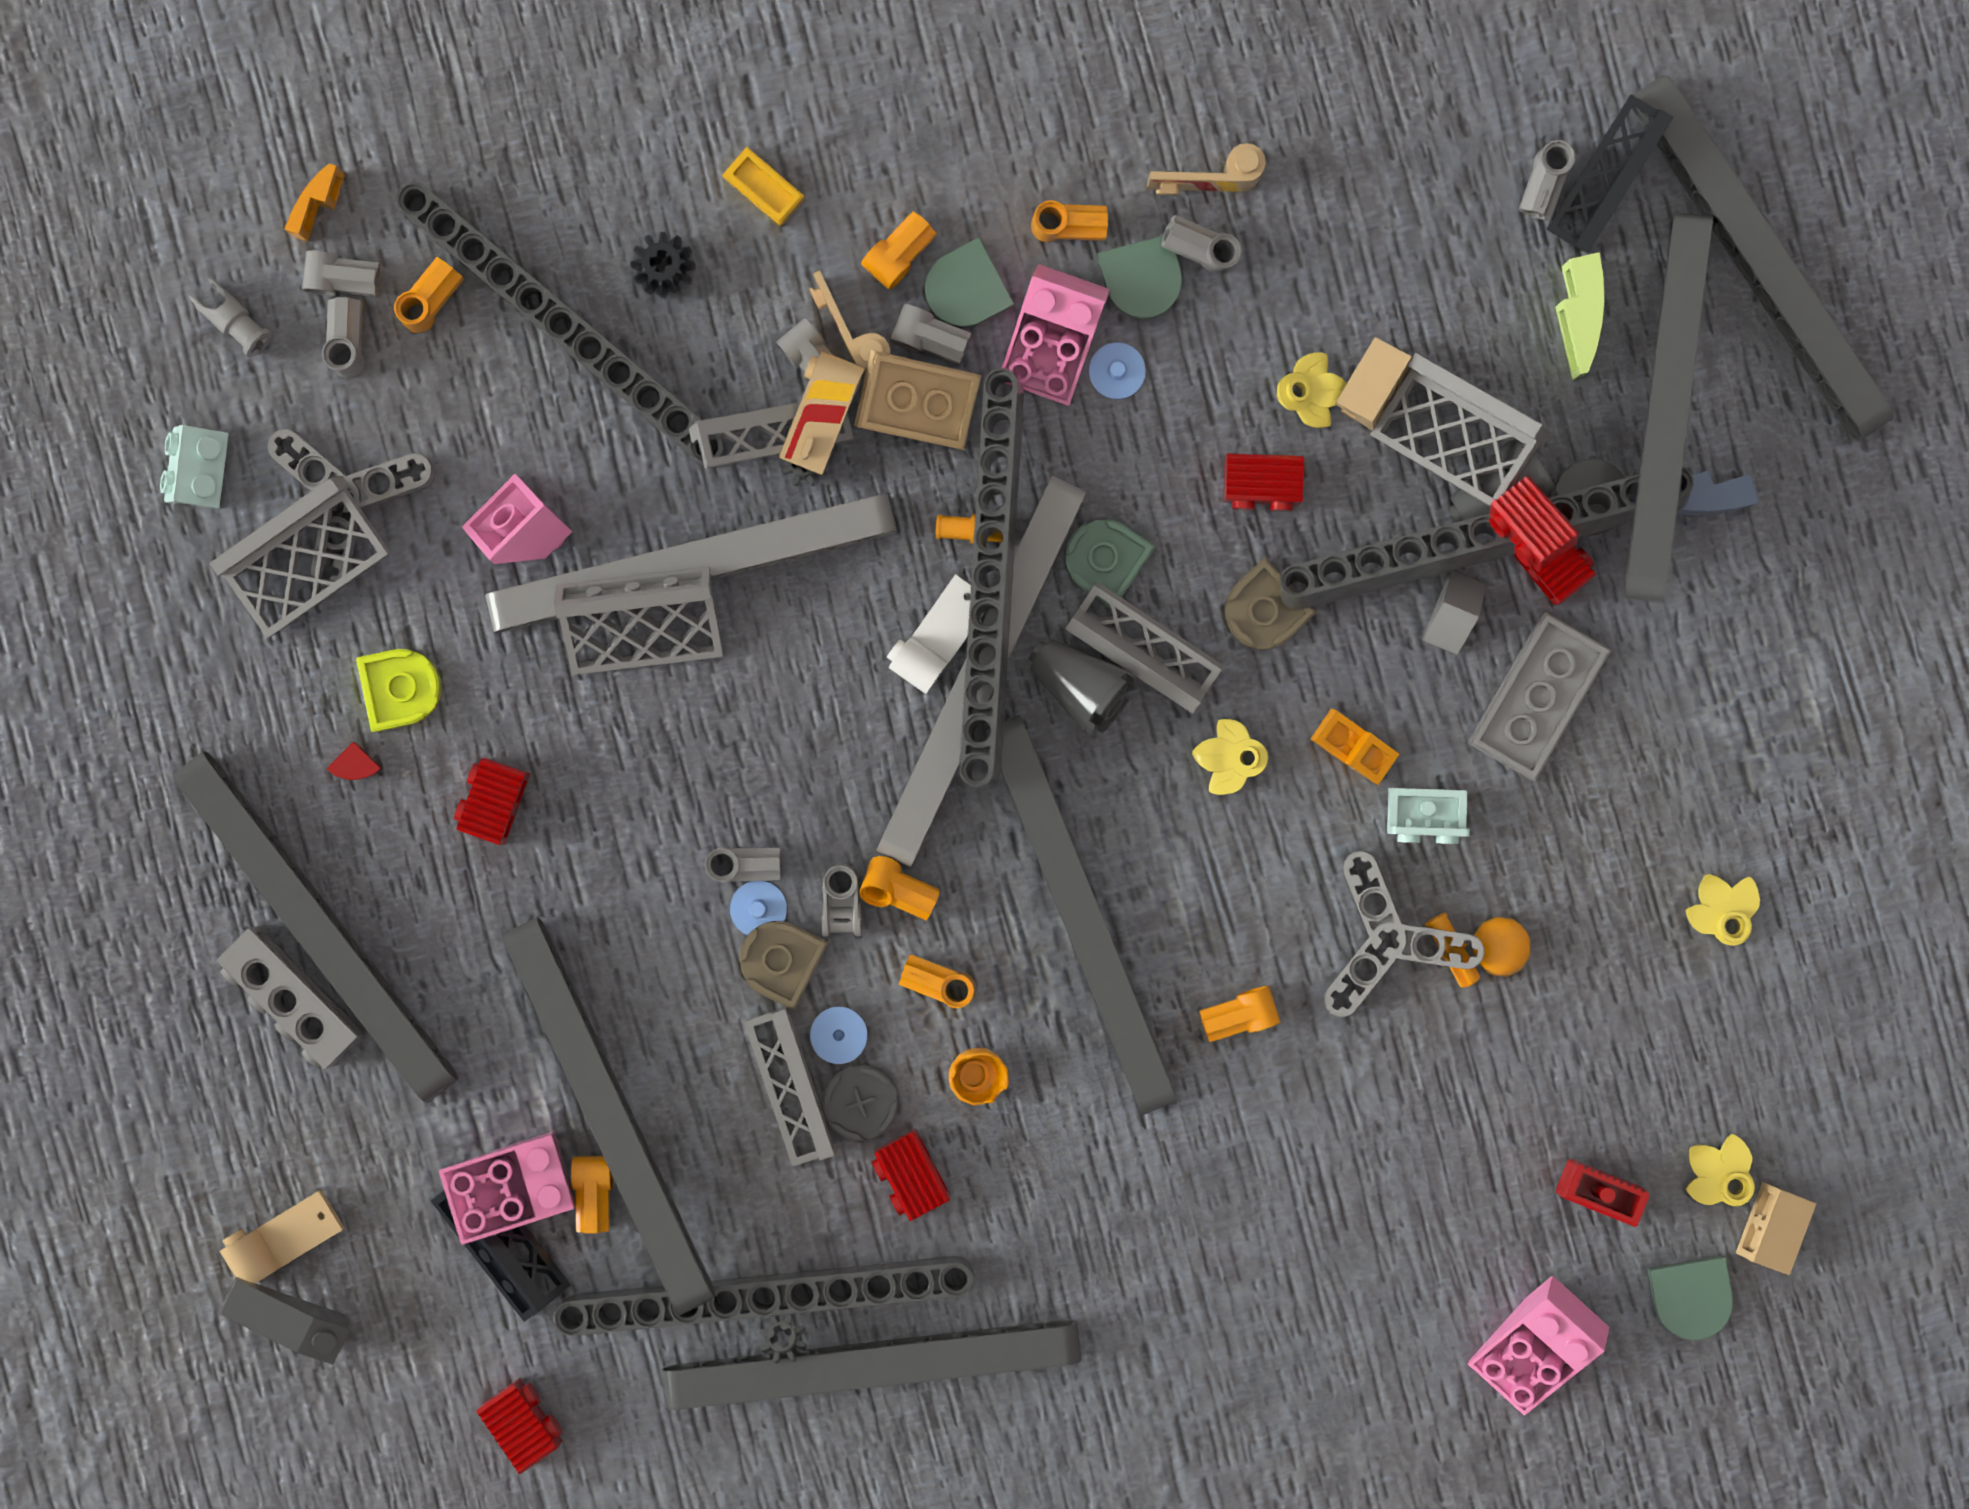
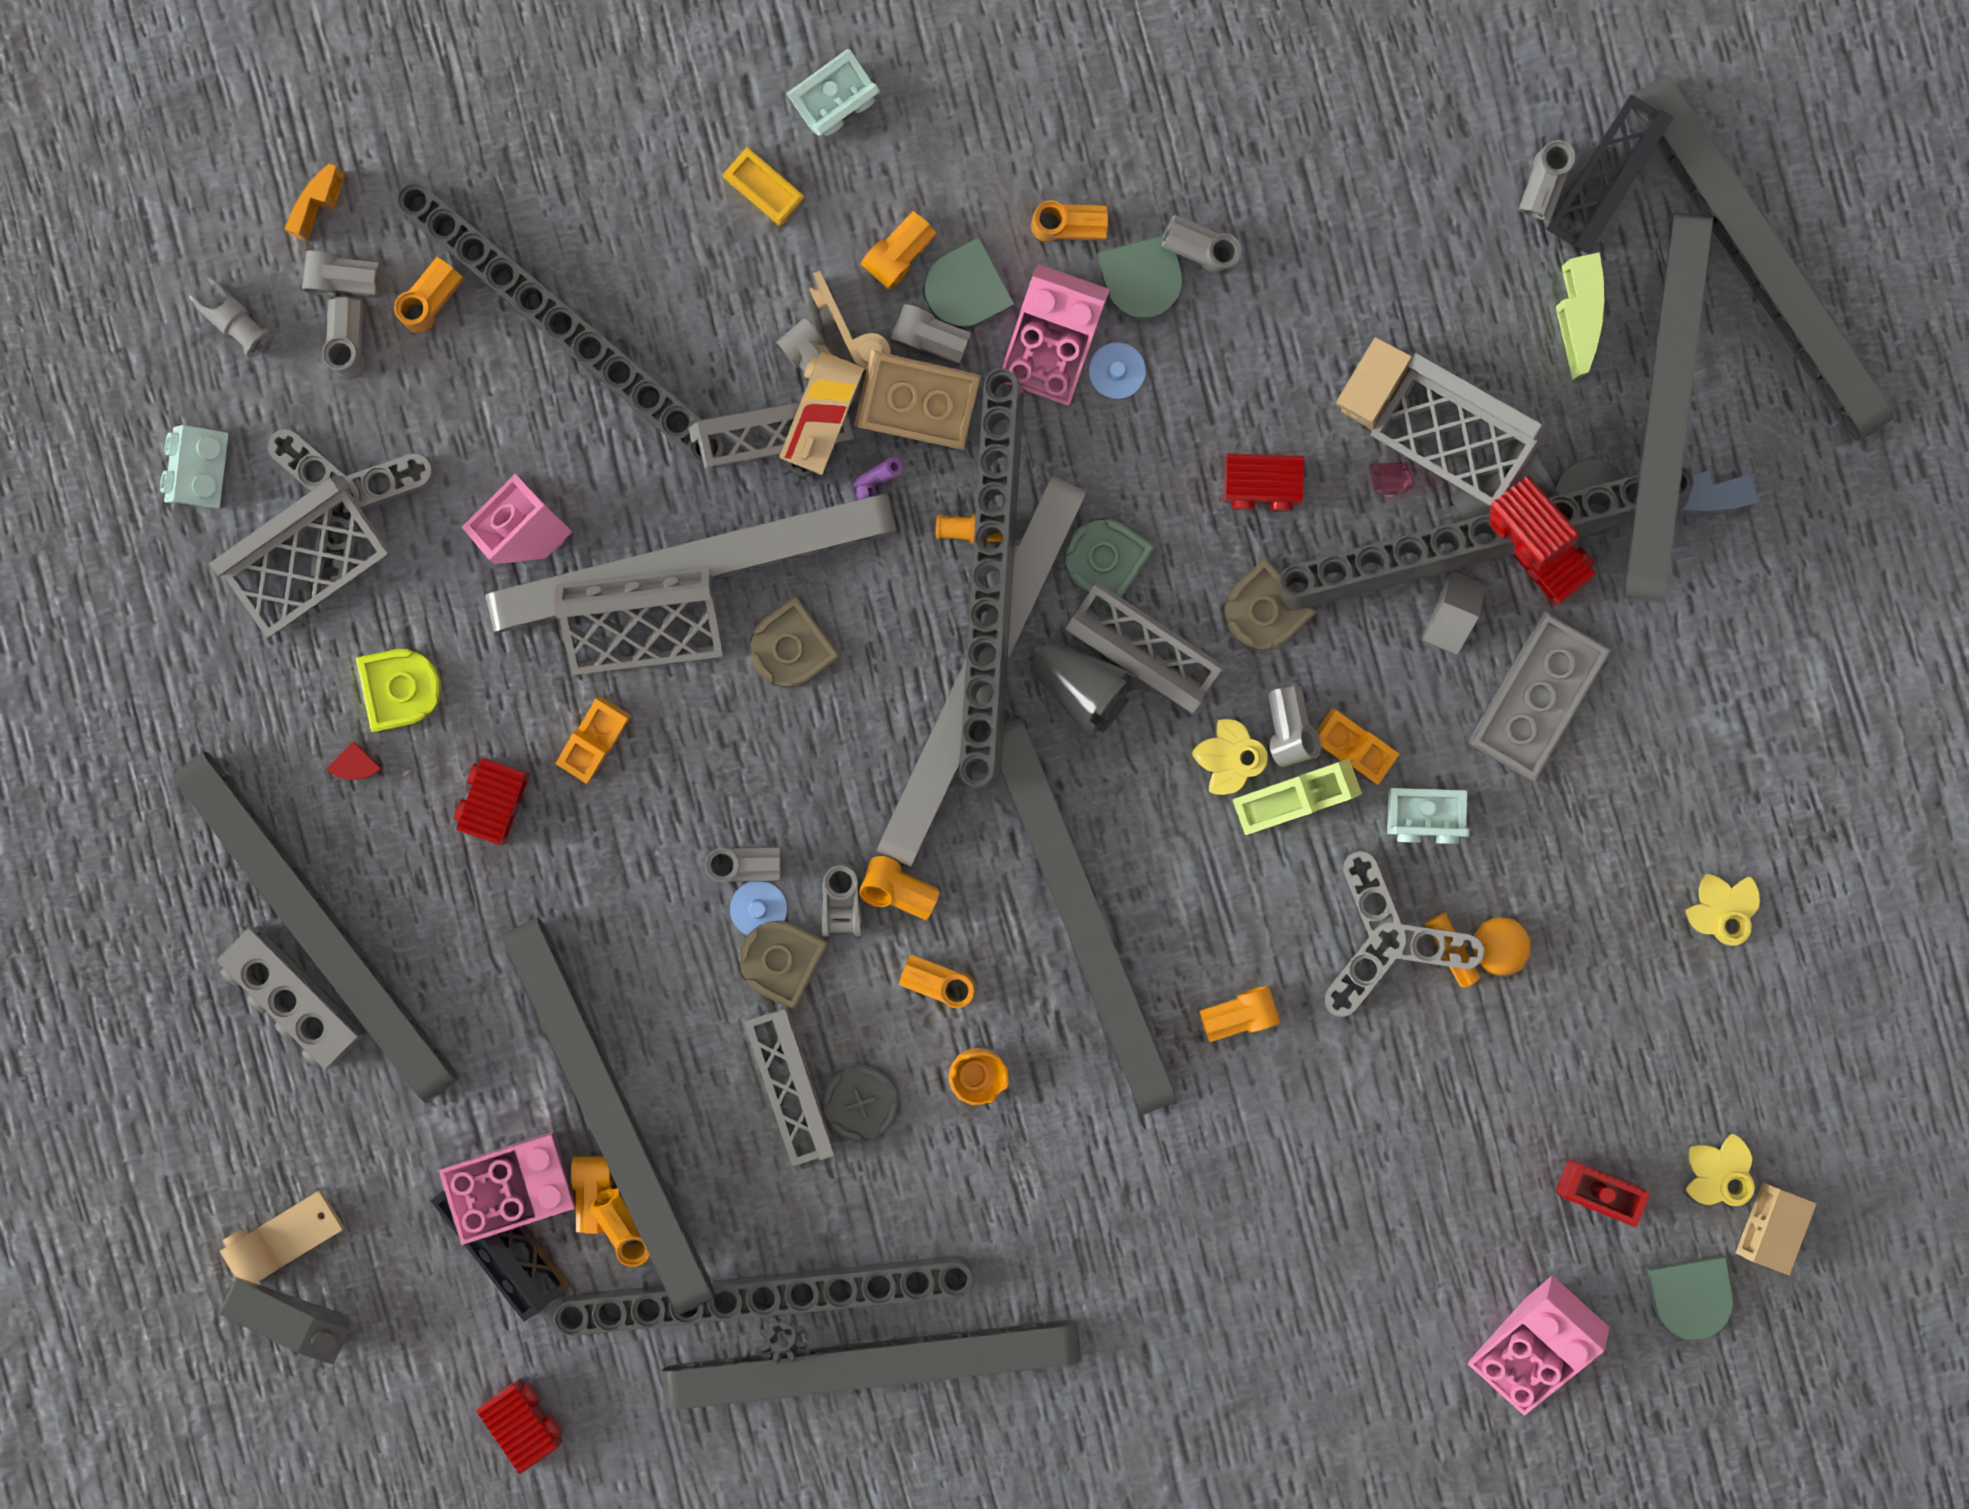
(593, 739): none -> light orange slope
(619, 1227): none -> light orange piece
(653, 256): black gear -> none
(790, 646): none -> dark tan tile
(833, 94): none -> light aqua bracket
(838, 1035): light blue piece -> none
(876, 476): none -> medium lavender arm
(911, 1175): red brick -> none
(936, 638): white door -> none
(1240, 174): tan door -> none
(1294, 737): none -> light grey piece
(1297, 796): none -> yellowish green slope
(1317, 389): light yellow plate -> none
(1390, 478): none -> clear pink slope

